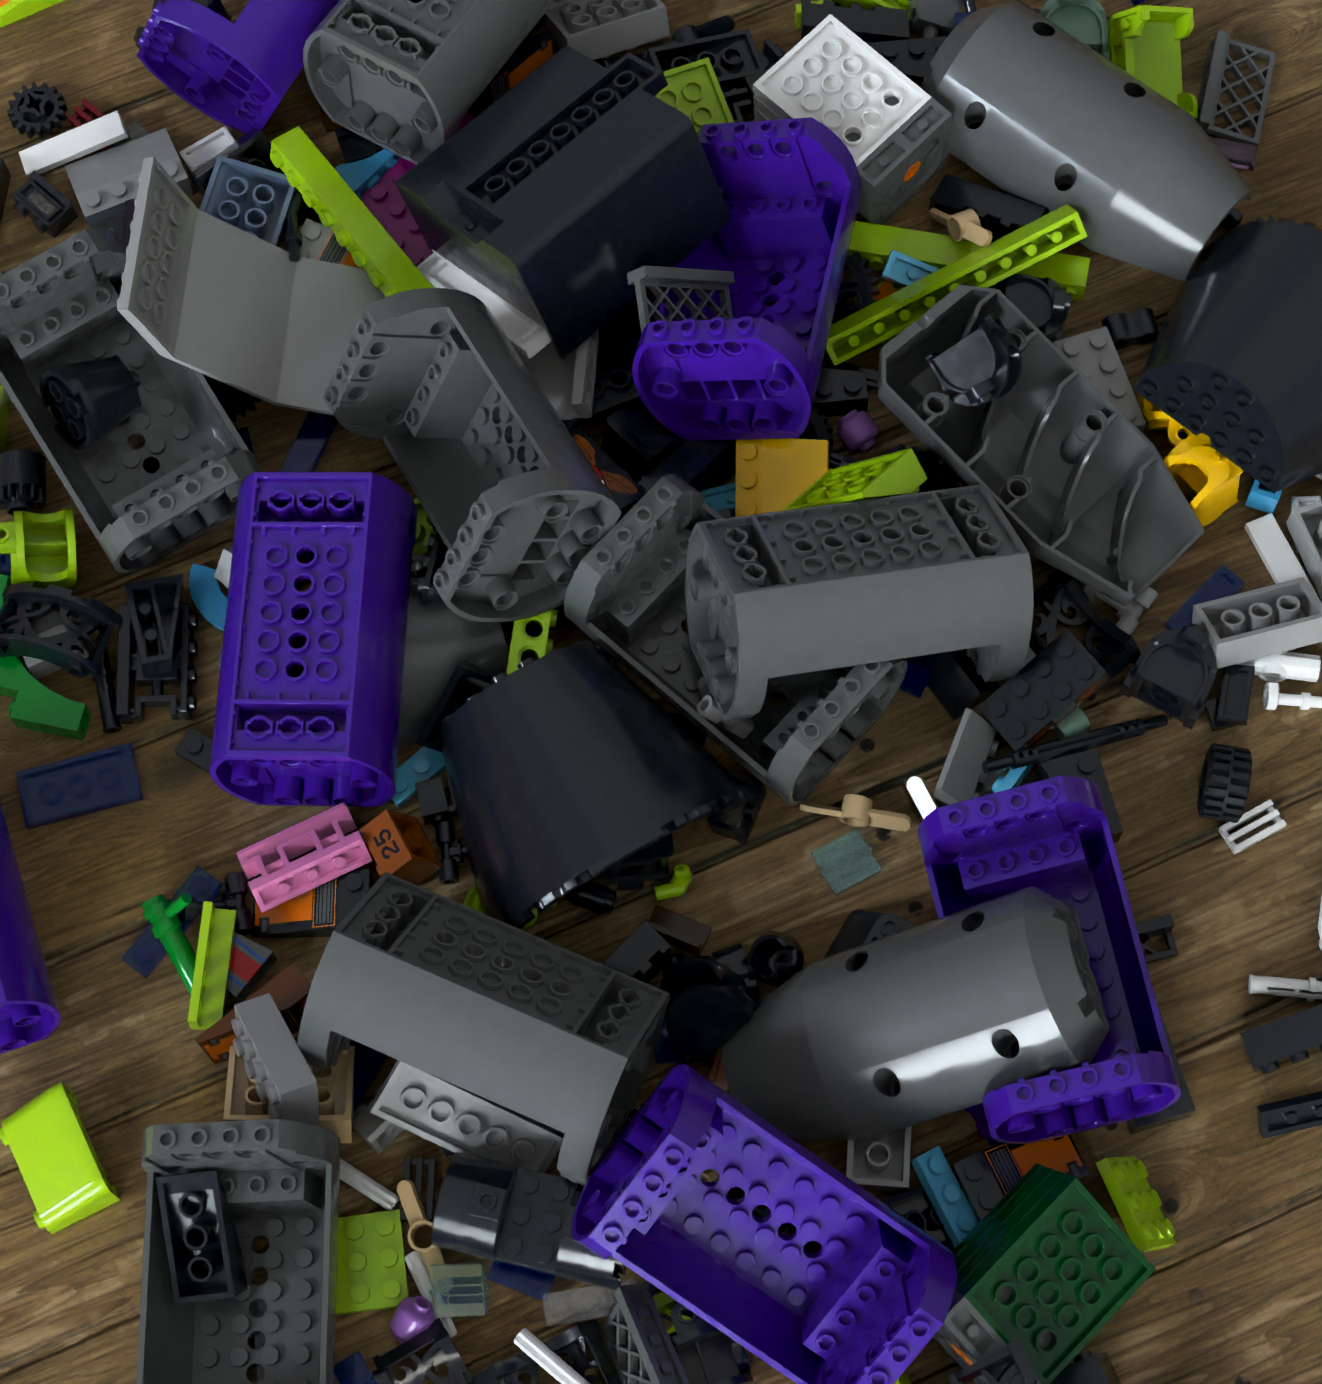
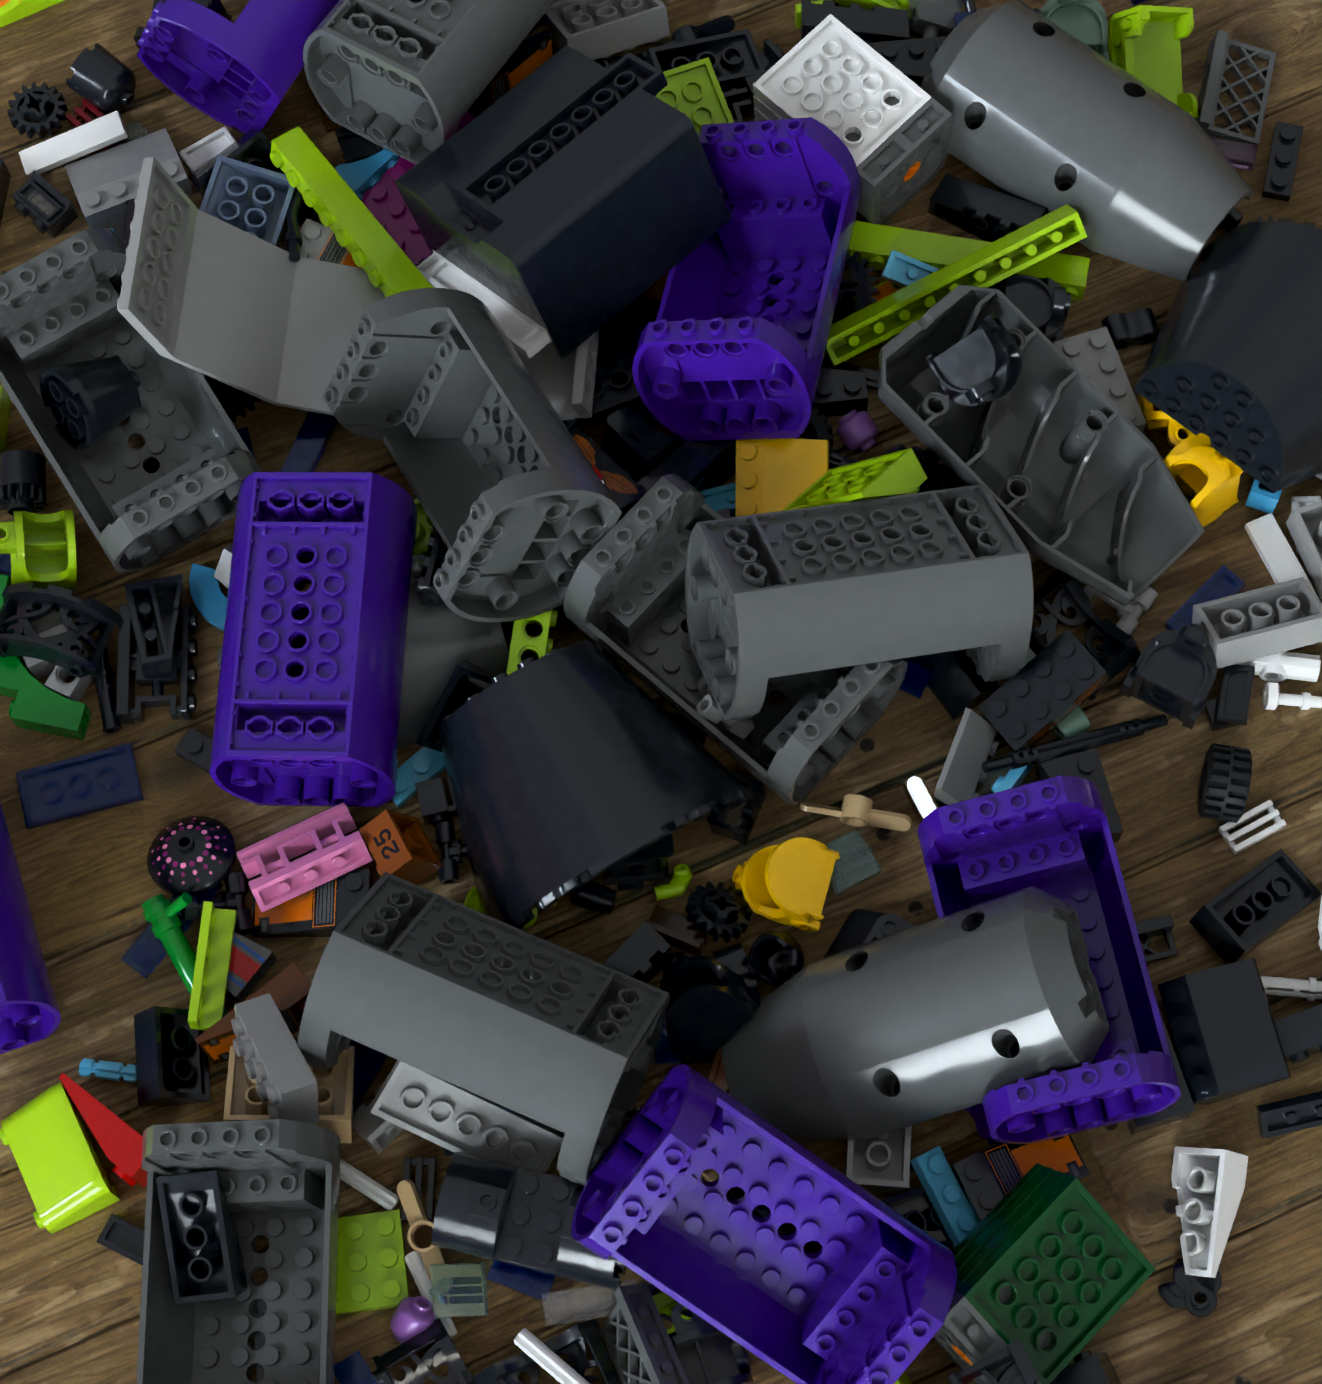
(72, 690): none -> light grey brick
(102, 79): none -> black cylinder
(108, 1070): none -> medium azure axle
(116, 1138): none -> red slope
(123, 1238): none -> black tile
(169, 1060): none -> black slope
(197, 865): none -> black dish
(678, 280): dark grey fence -> none
(718, 912): none -> black gear
(788, 881): none -> yellow animal
(963, 226): tan piece -> none
(1136, 1203): lime plate -> none
(1185, 1288): none -> black plate
(1208, 1198): none -> white wedge
(1223, 1031): none -> black slope
(1254, 907): none -> black slope
(1282, 161): none -> black plate

